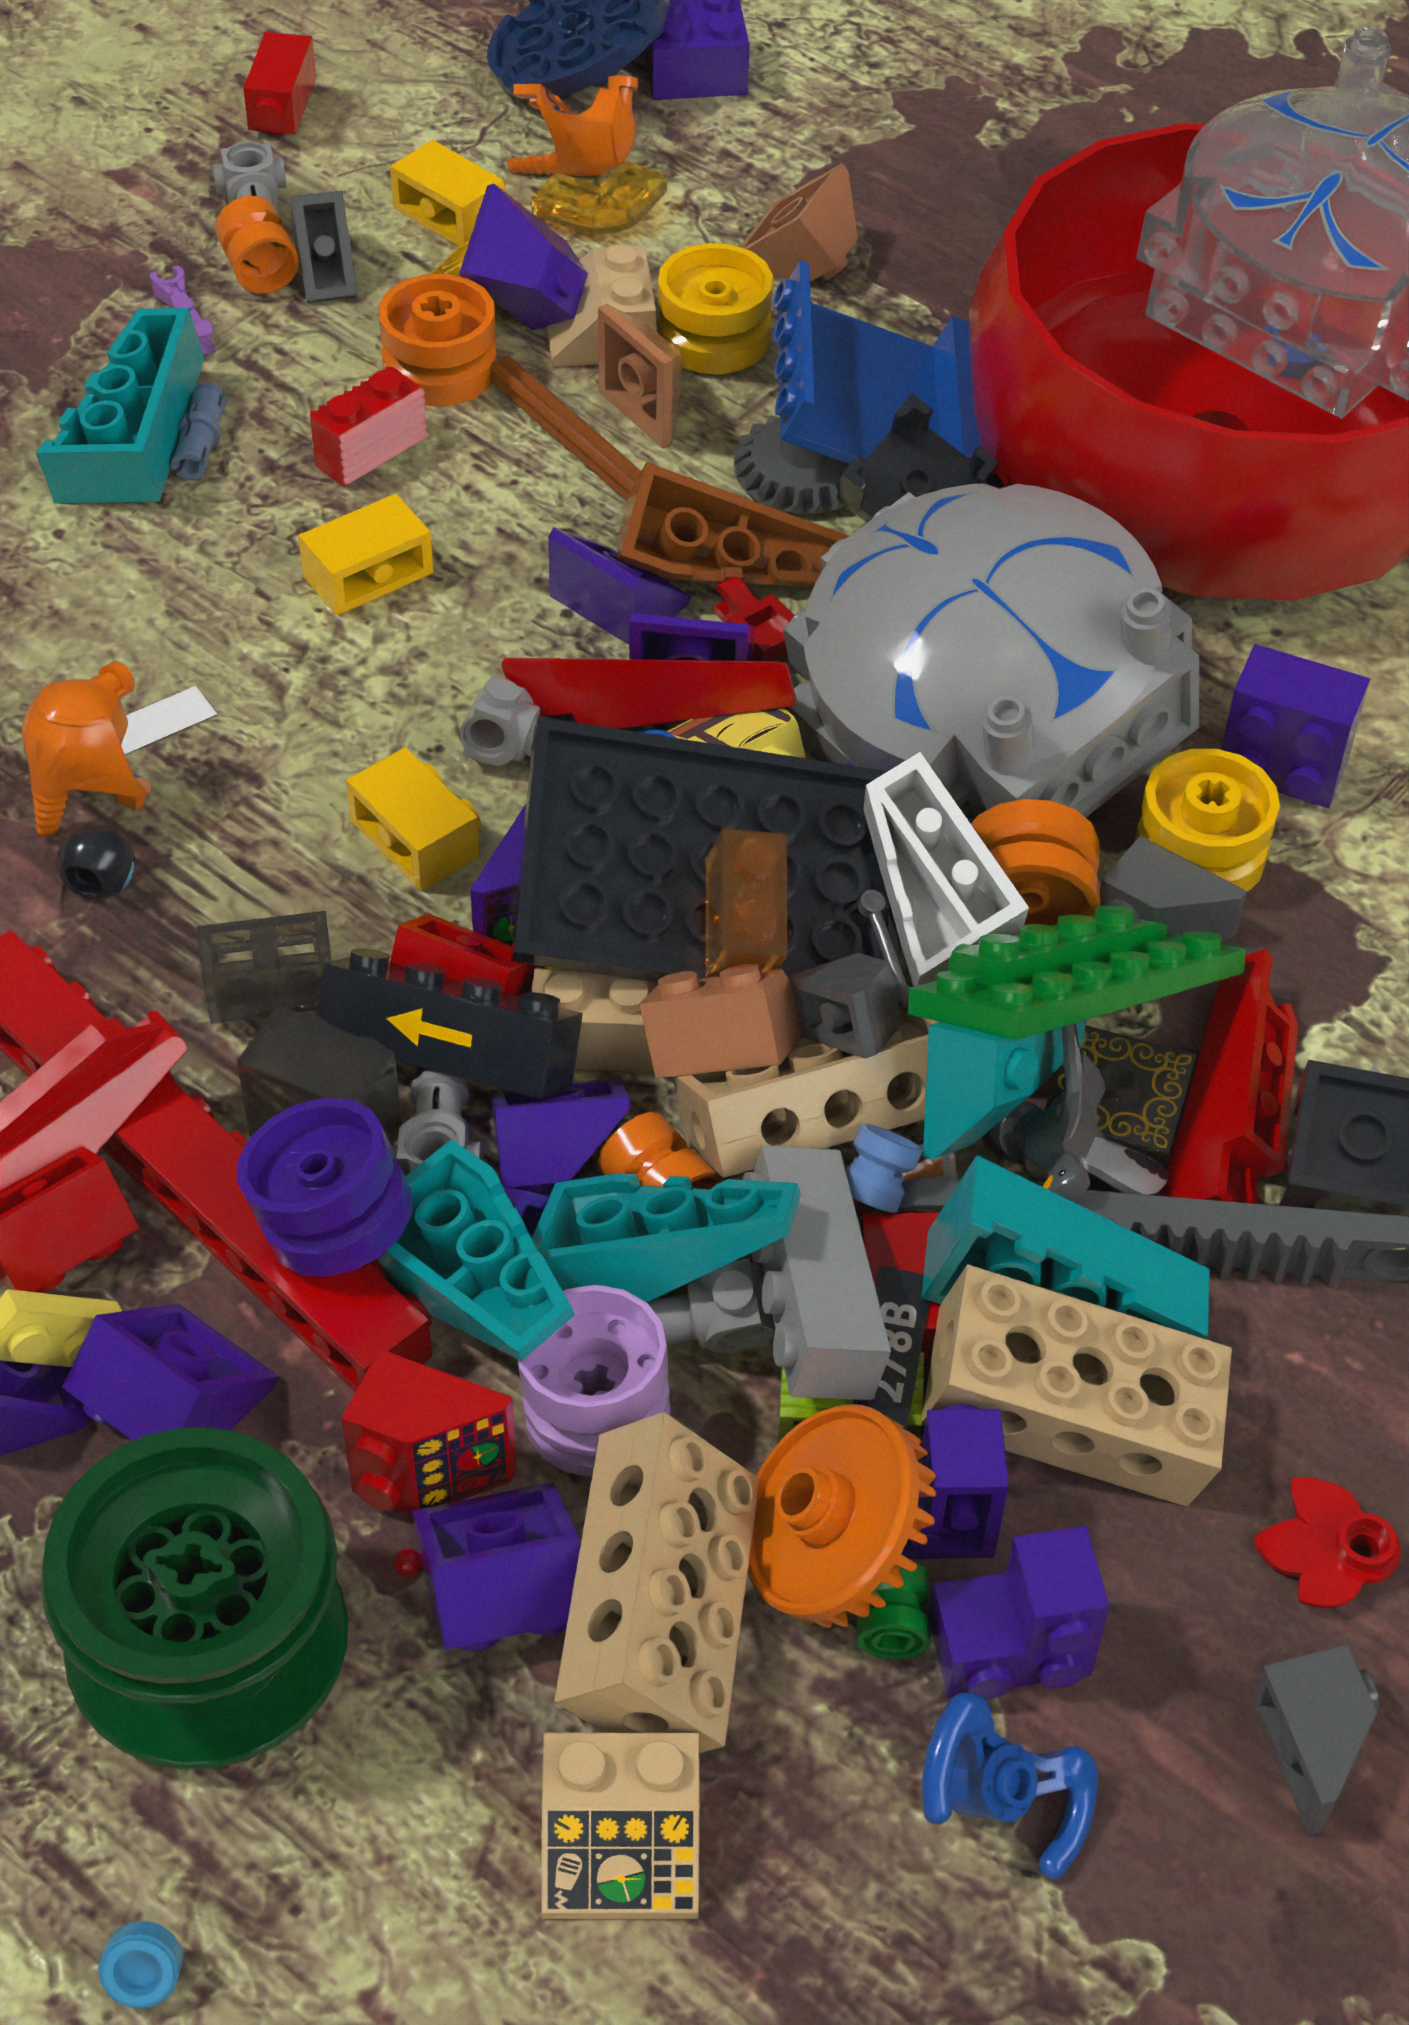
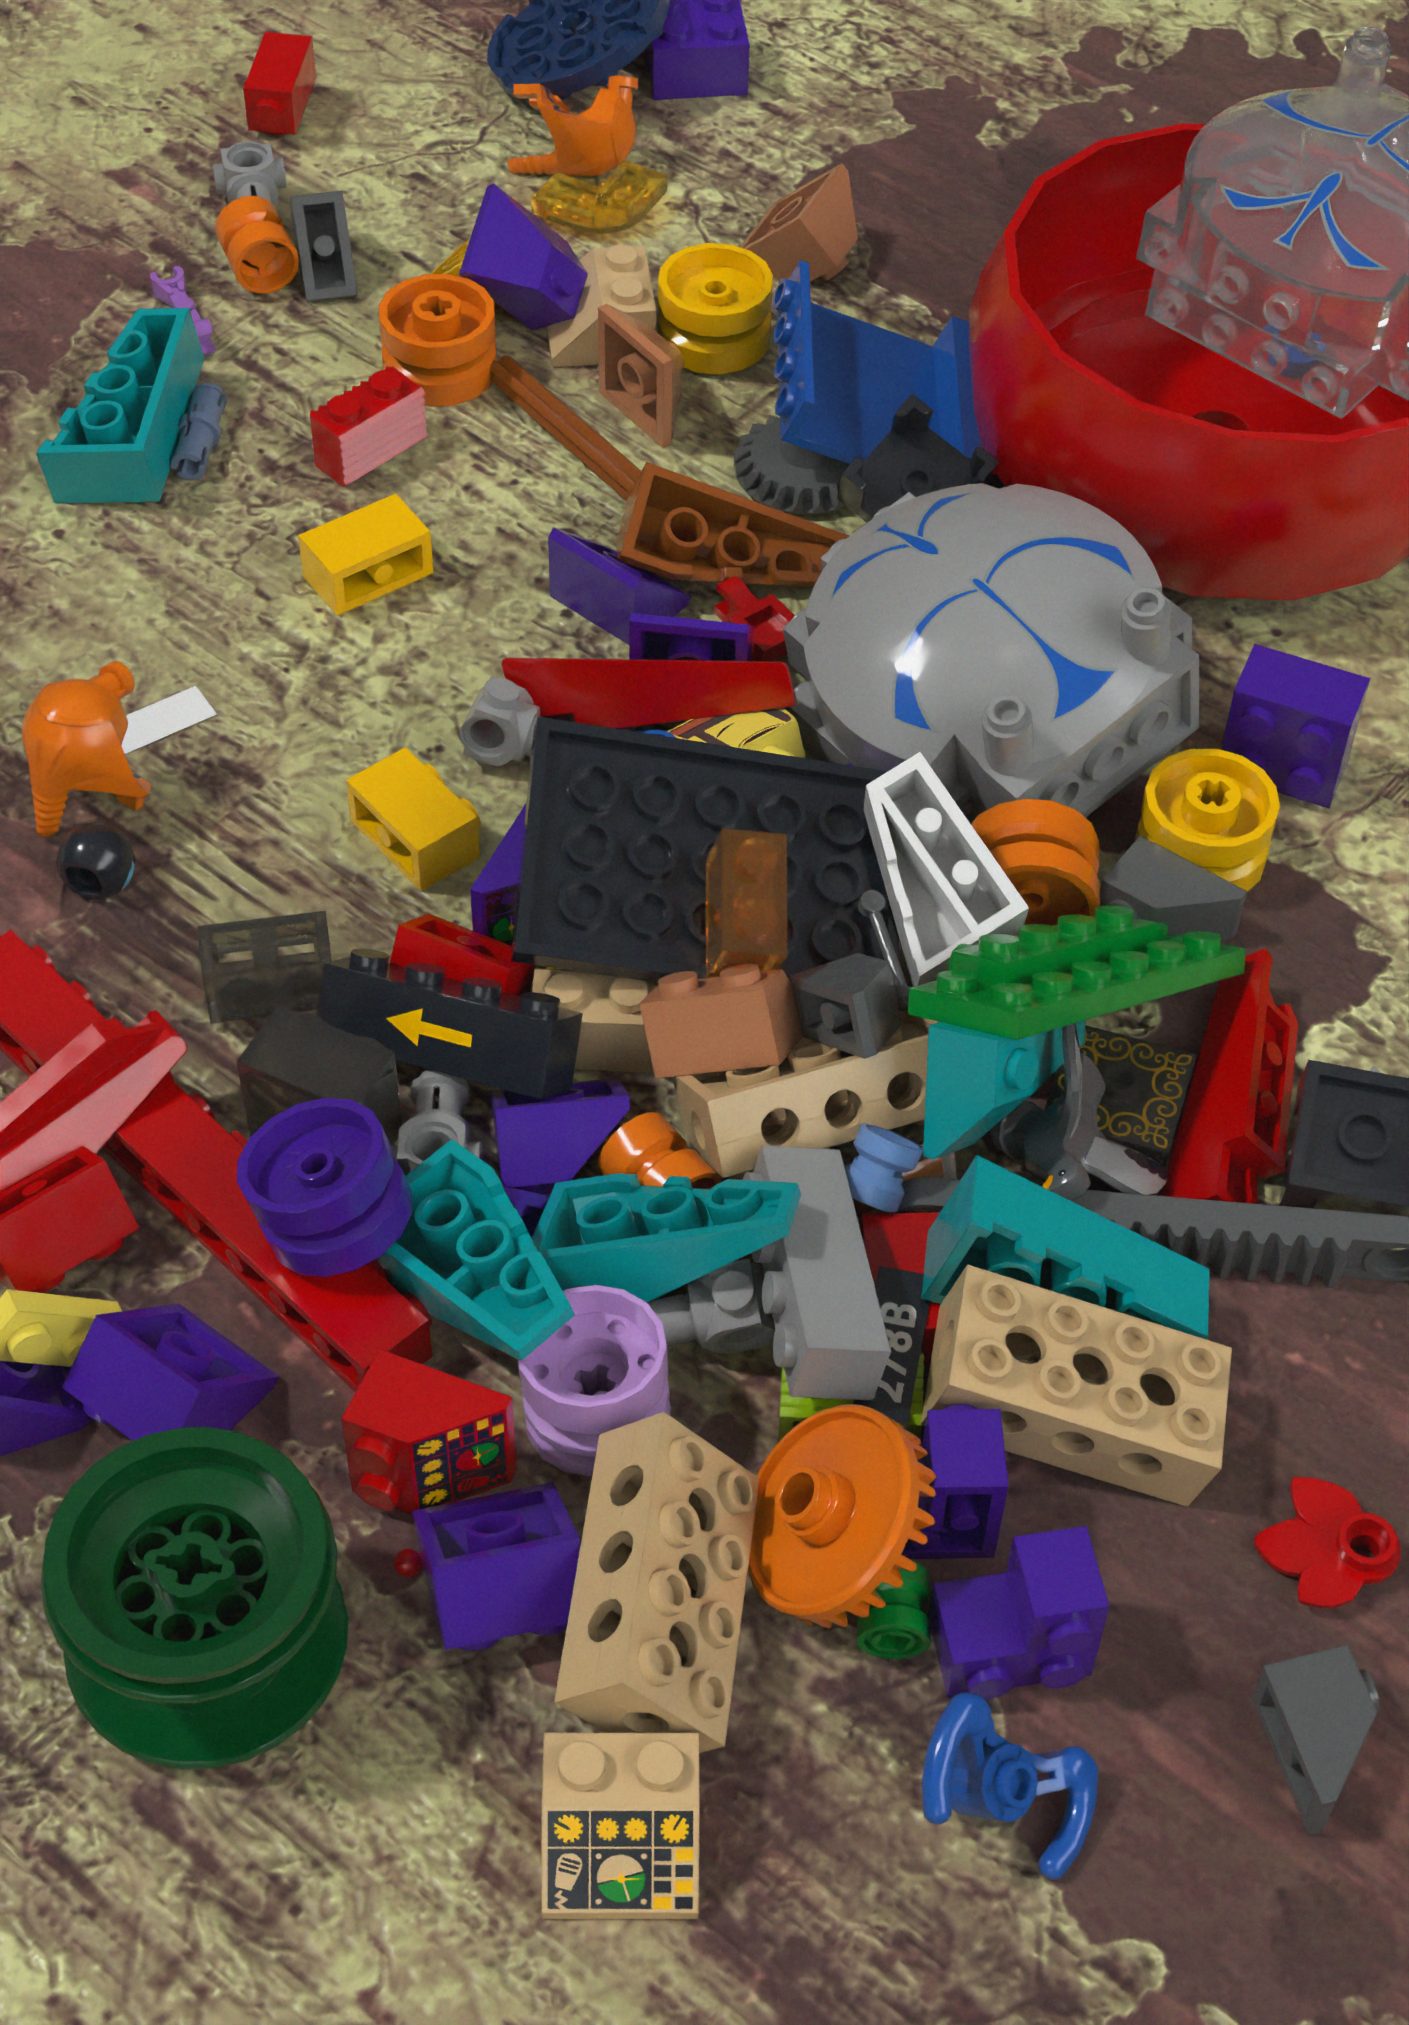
(140, 1964): dark azure tile -> none
(441, 190): yellow brick -> none

